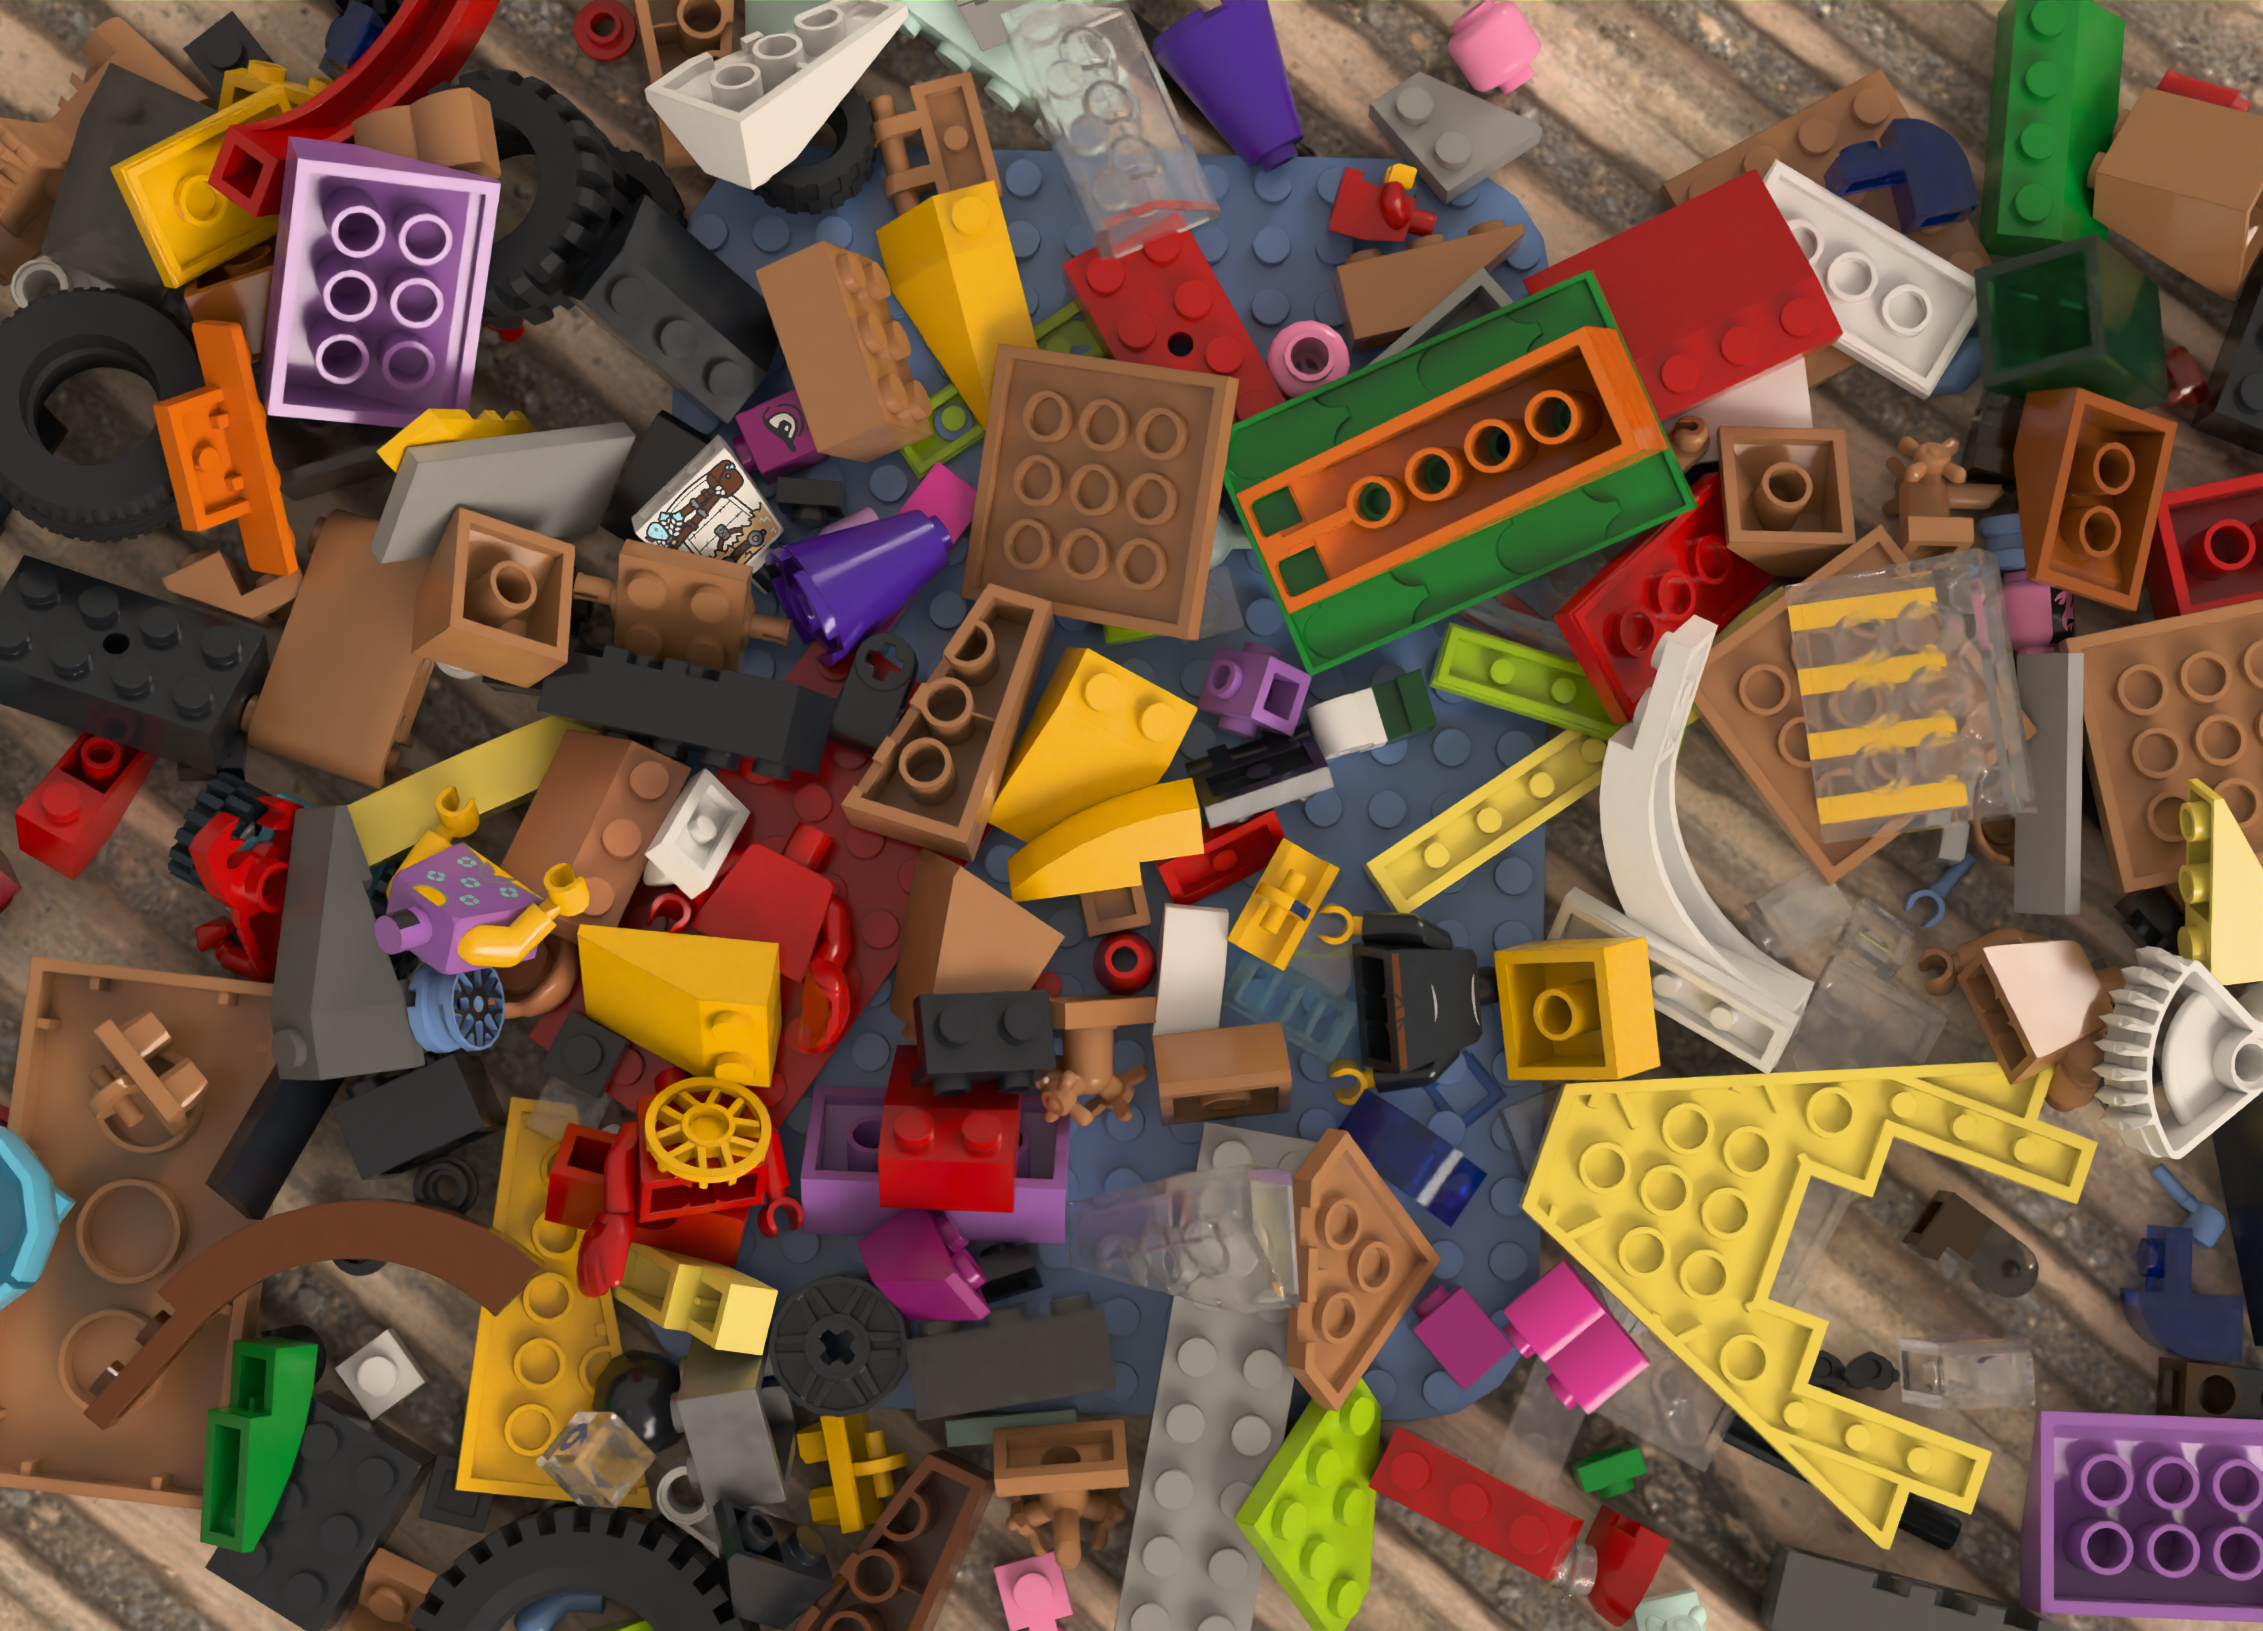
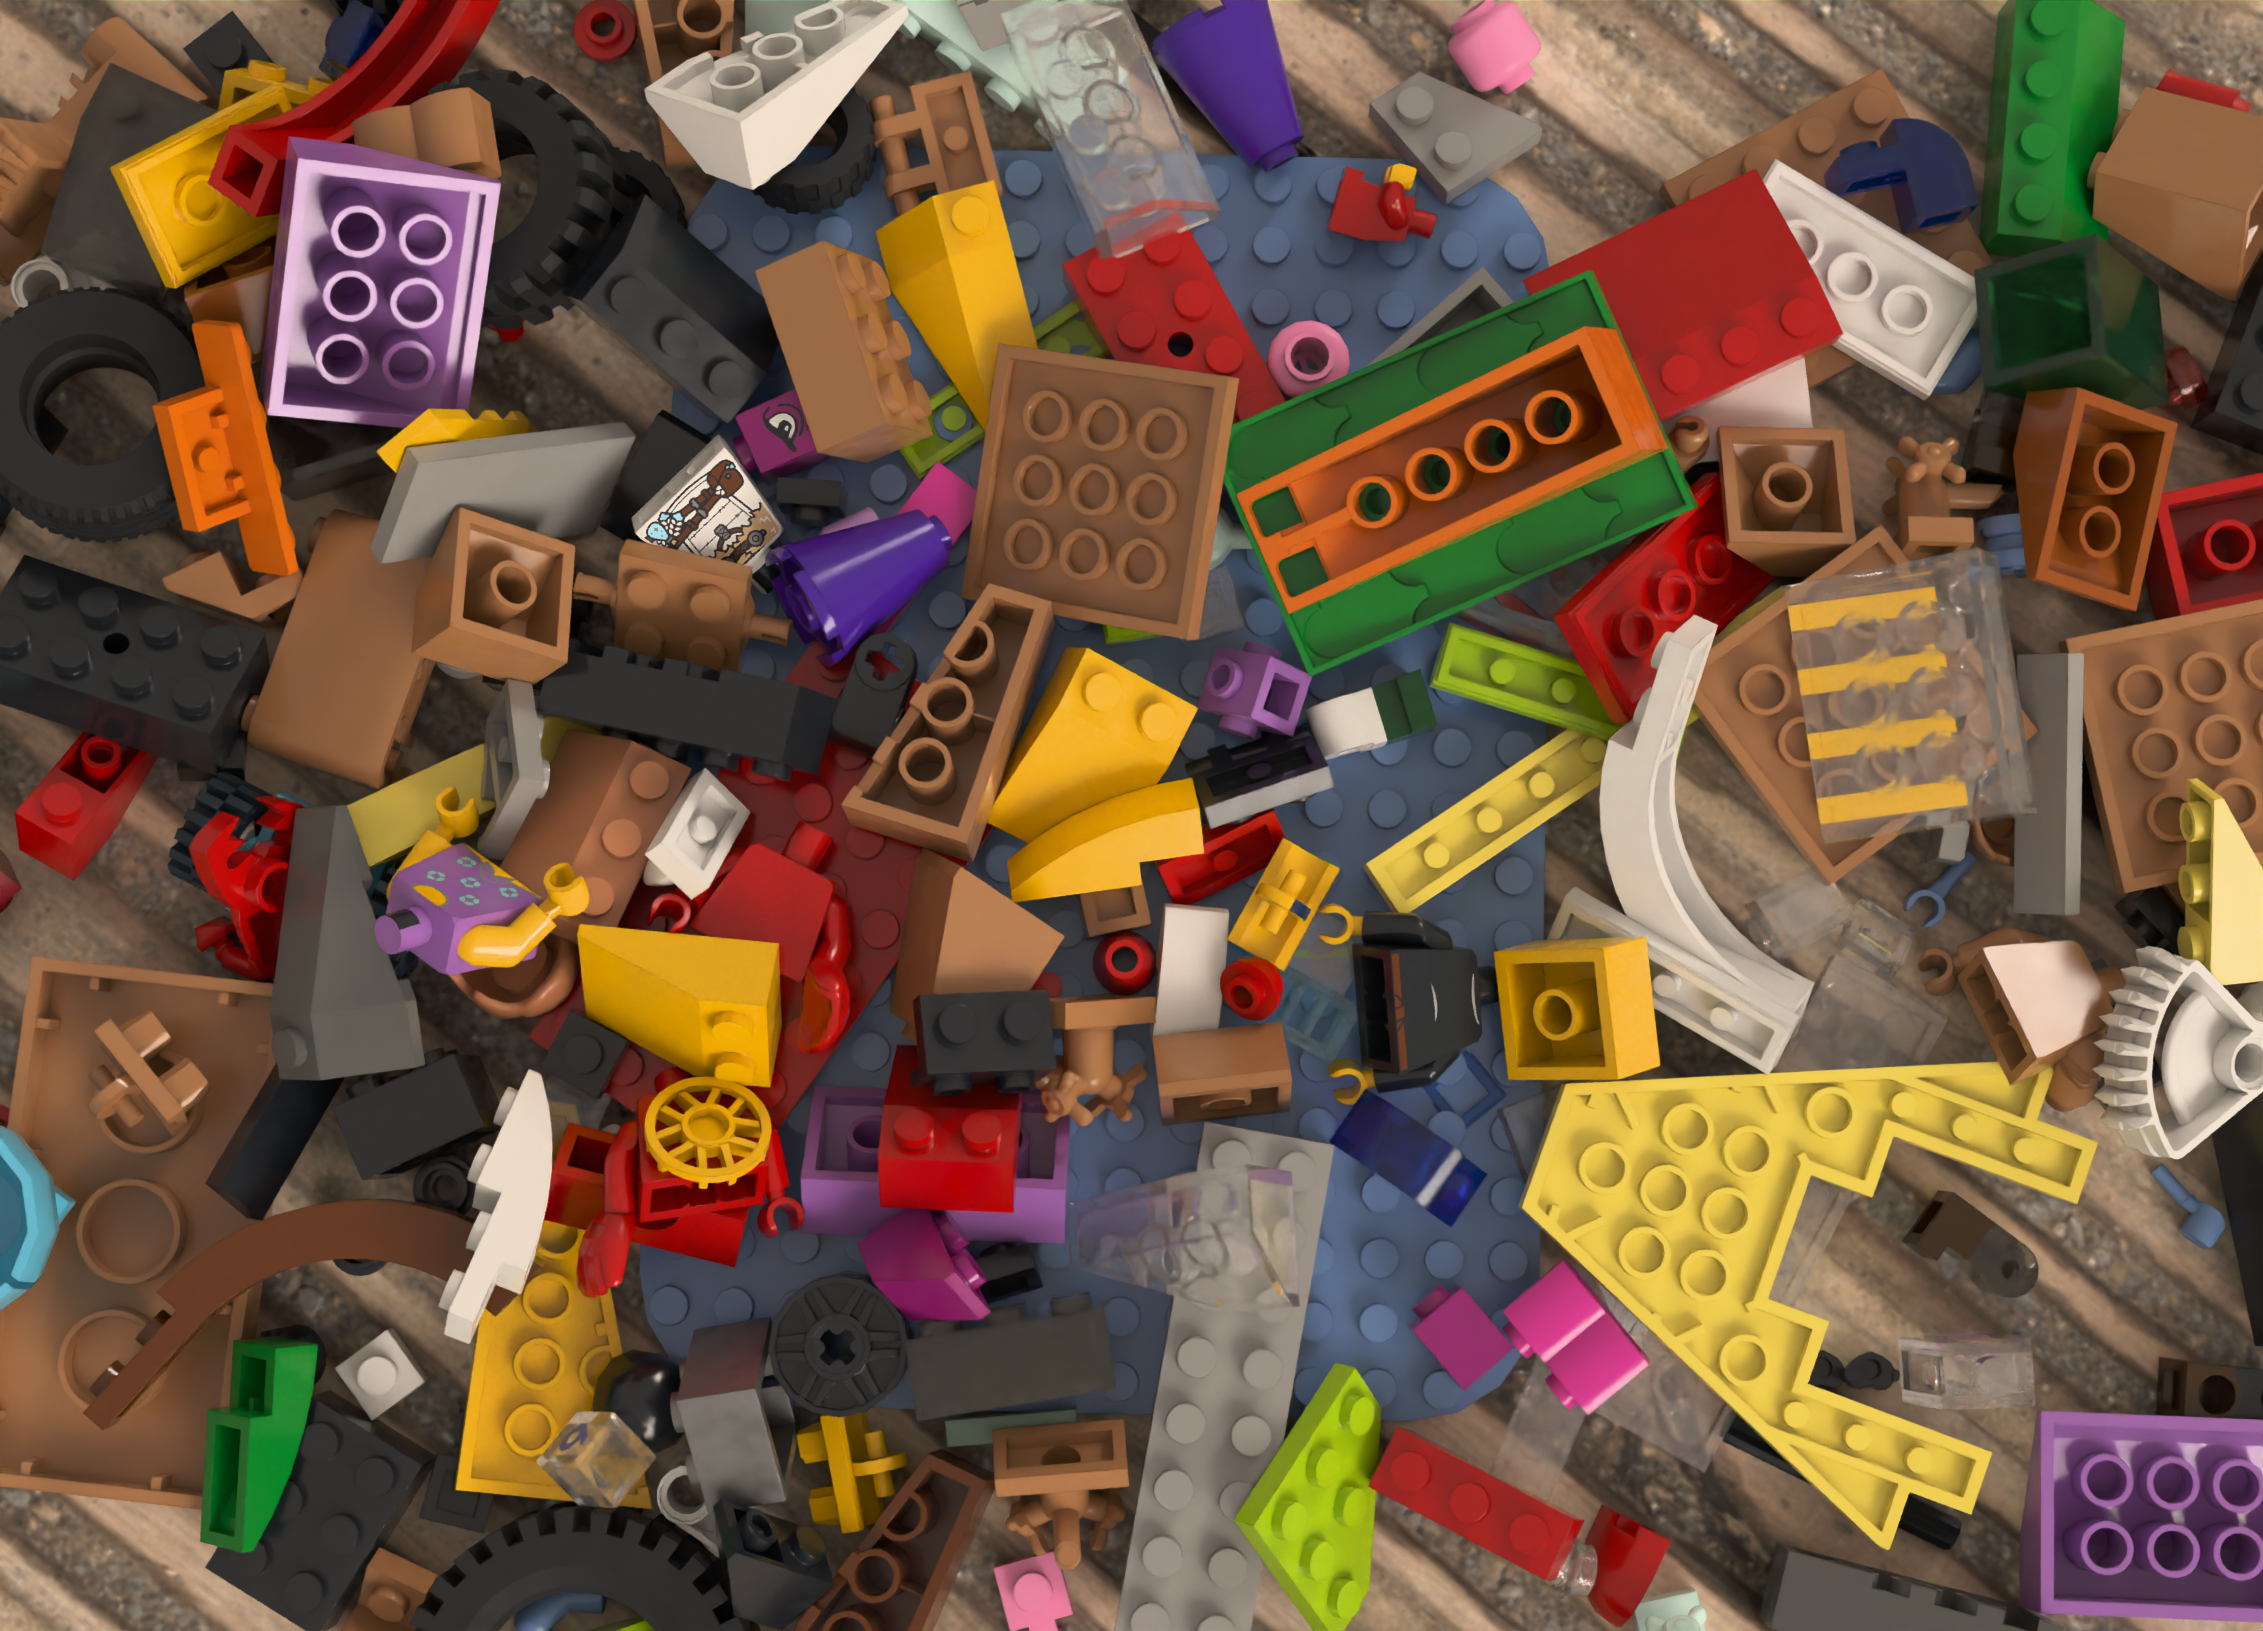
(455, 1010): medium blue wheel -> none
(512, 767): none -> light grey wing
(512, 1199): none -> white slope
(698, 1297): light yellow slope -> none
(1252, 987): none -> red plate
(1355, 1267): medium nougat plate -> none
(1394, 291): medium nougat slope -> none
(1608, 1470): green plate -> none
(2037, 614): bright pink head -> none
(2171, 1315): clear blue brick -> none

